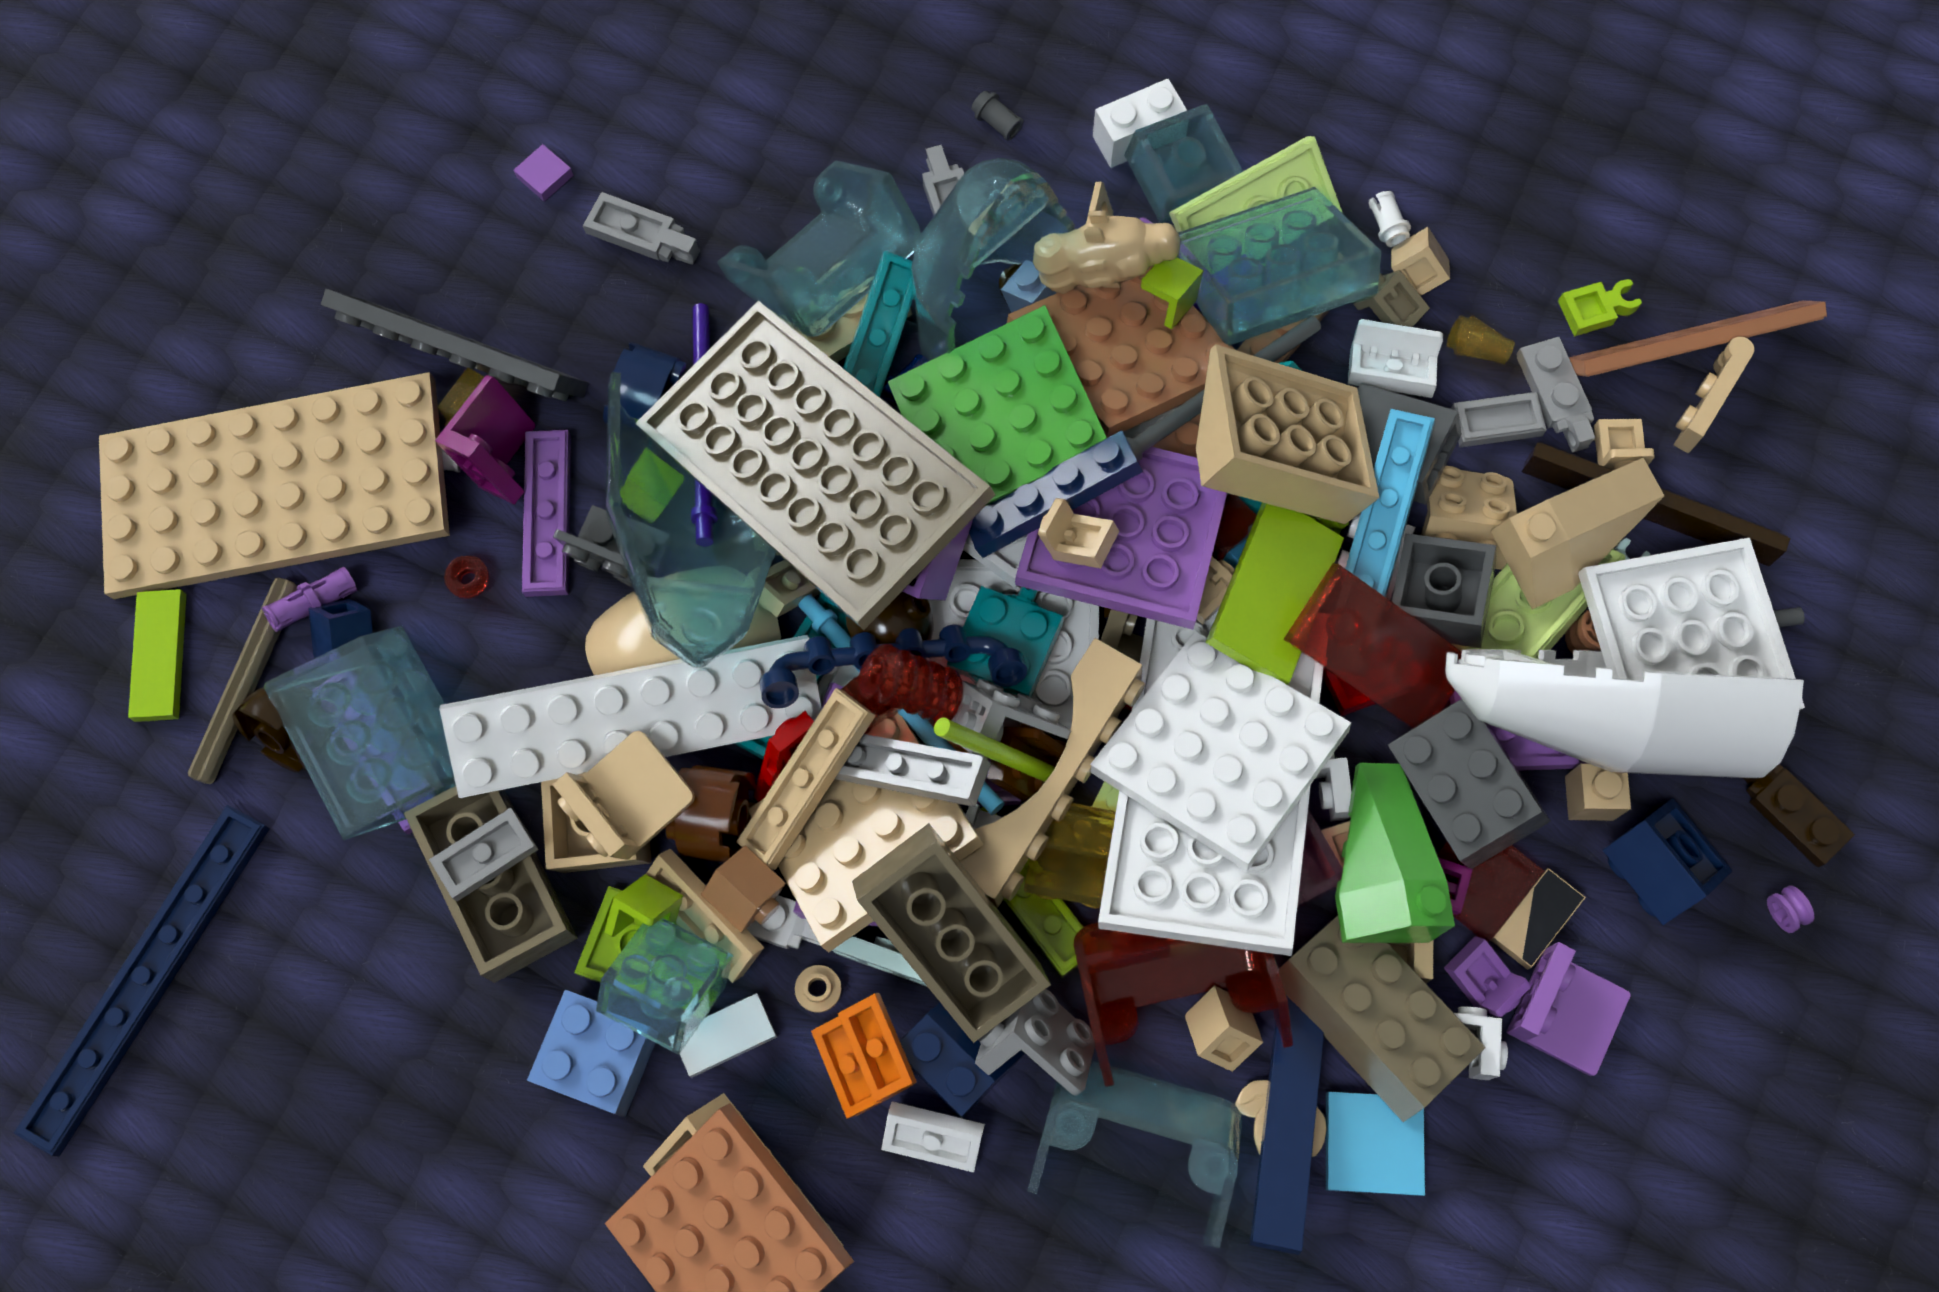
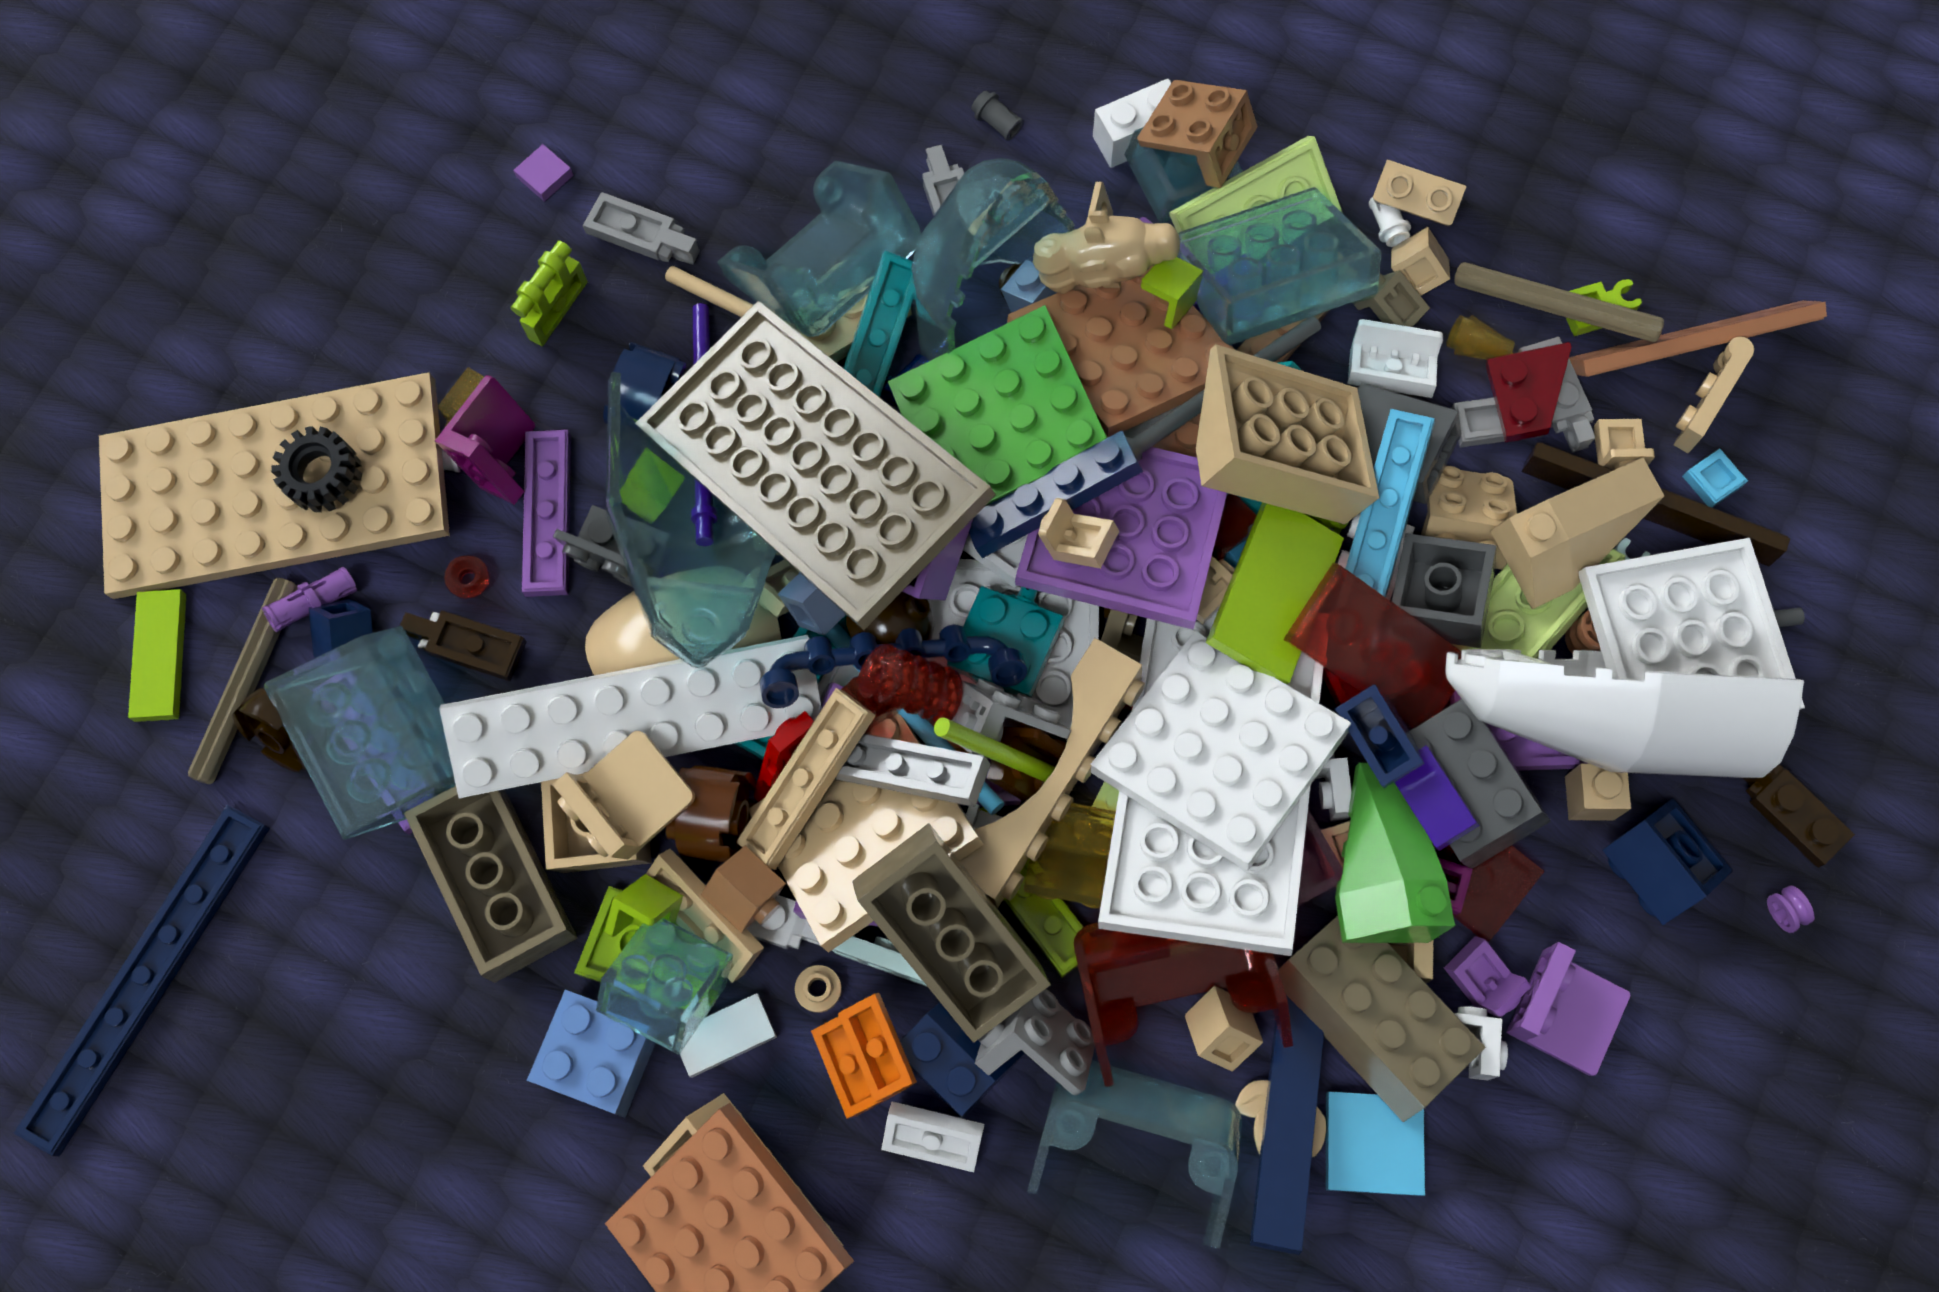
(301, 453): none -> black tyre
(454, 346): dark grey plate -> none
(466, 643): none -> dark brown hinge
(483, 854): light grey plate -> none
(549, 293): none -> lime plate
(707, 291): none -> tan bar
(810, 606): none -> sand blue brick
(1204, 123): none -> medium nougat bracket
(1381, 735): none -> dark blue slope
(1418, 193): none -> tan bracket
(1436, 802): none -> dark purple tile
(1527, 389): none -> dark red wing
(1538, 919): black tile -> none
(1559, 302): none -> dark tan axle
(1715, 478): none -> medium azure tile

